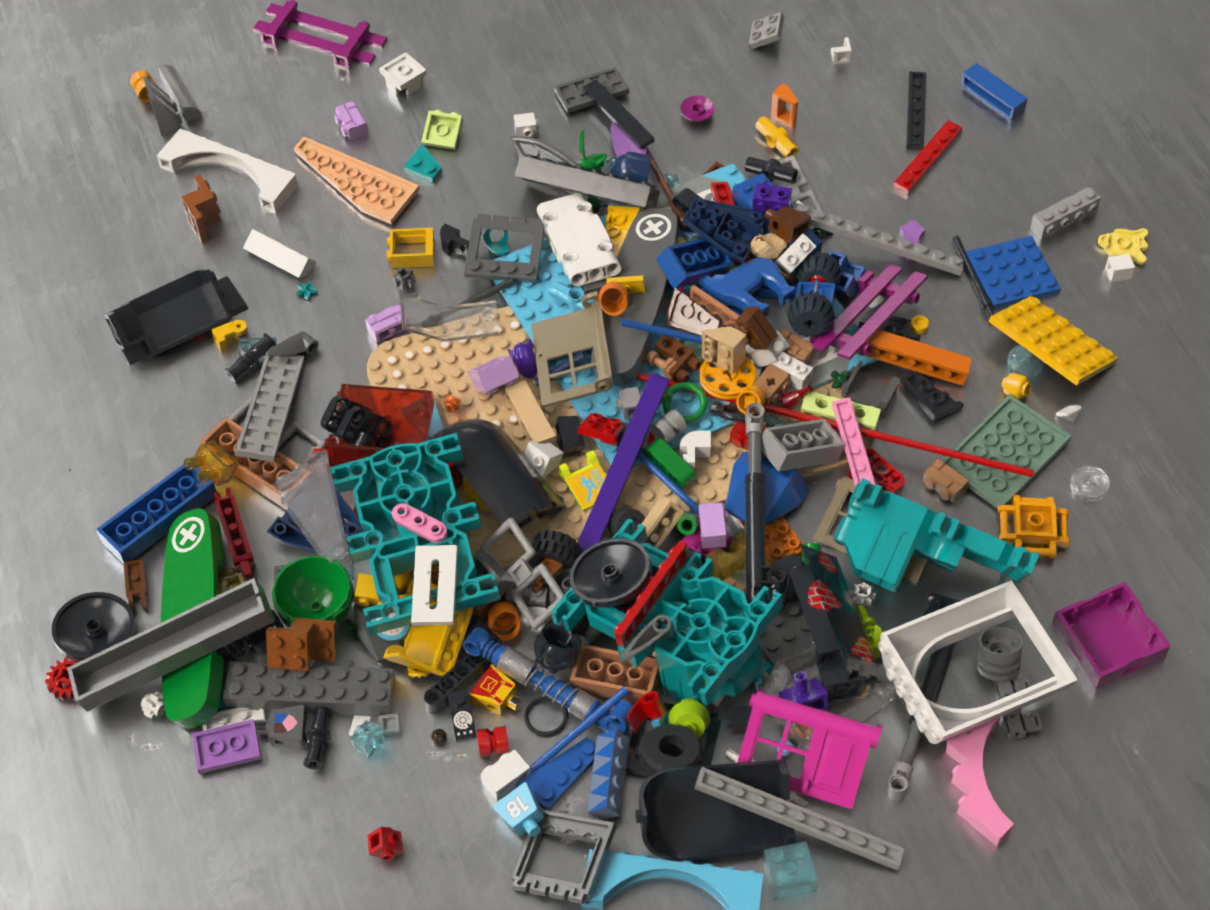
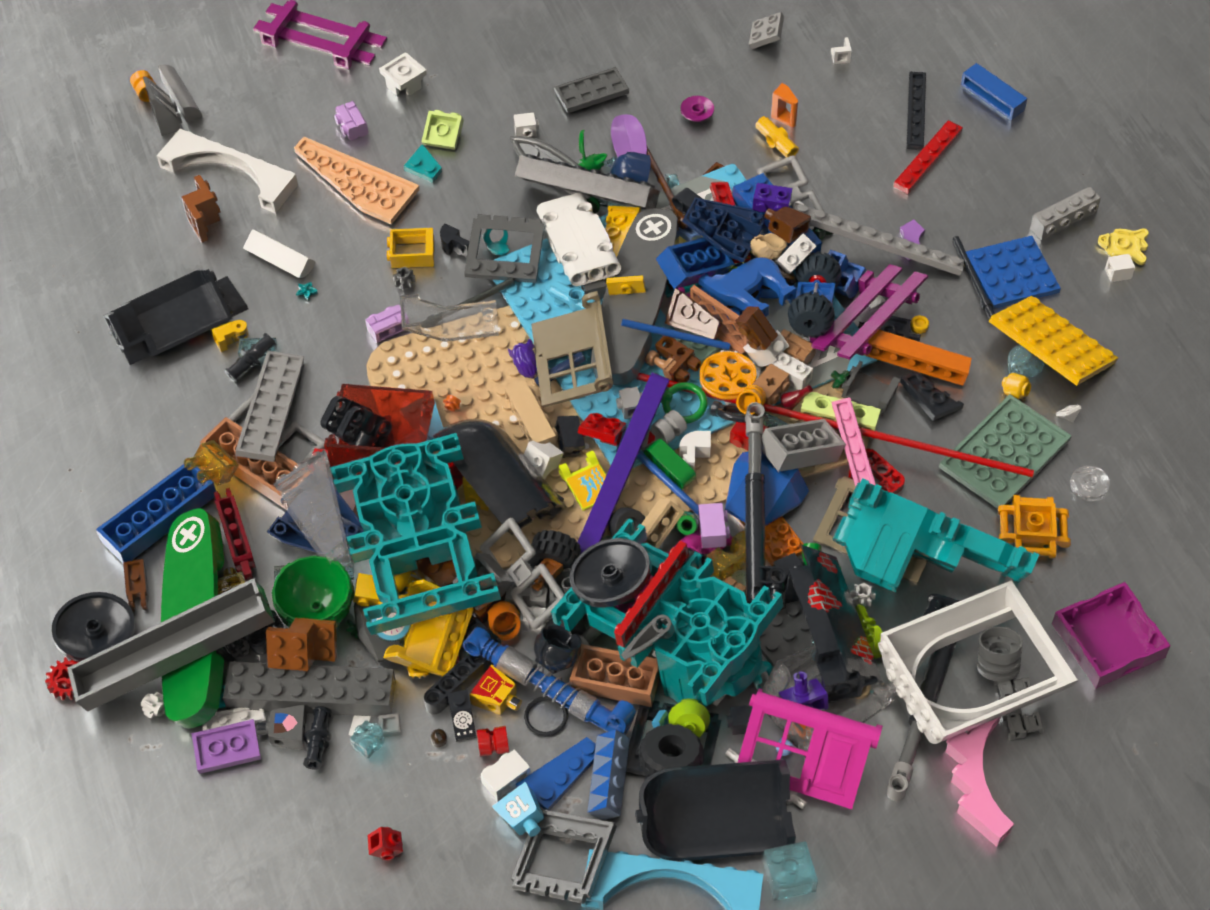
(296, 344): dark grey piece -> none
(423, 529): bright pink plate -> none
(445, 610): white piece -> none
(493, 374): lavender piece -> none
(579, 729): blue piece -> none
(613, 298): orange helmet -> none
(618, 114): black tile -> none
(648, 706): red panel -> none
(724, 347): tan slope -> none
(772, 169): black piece -> none
(799, 818): light grey plate -> none
(945, 481): medium nougat brick -> none

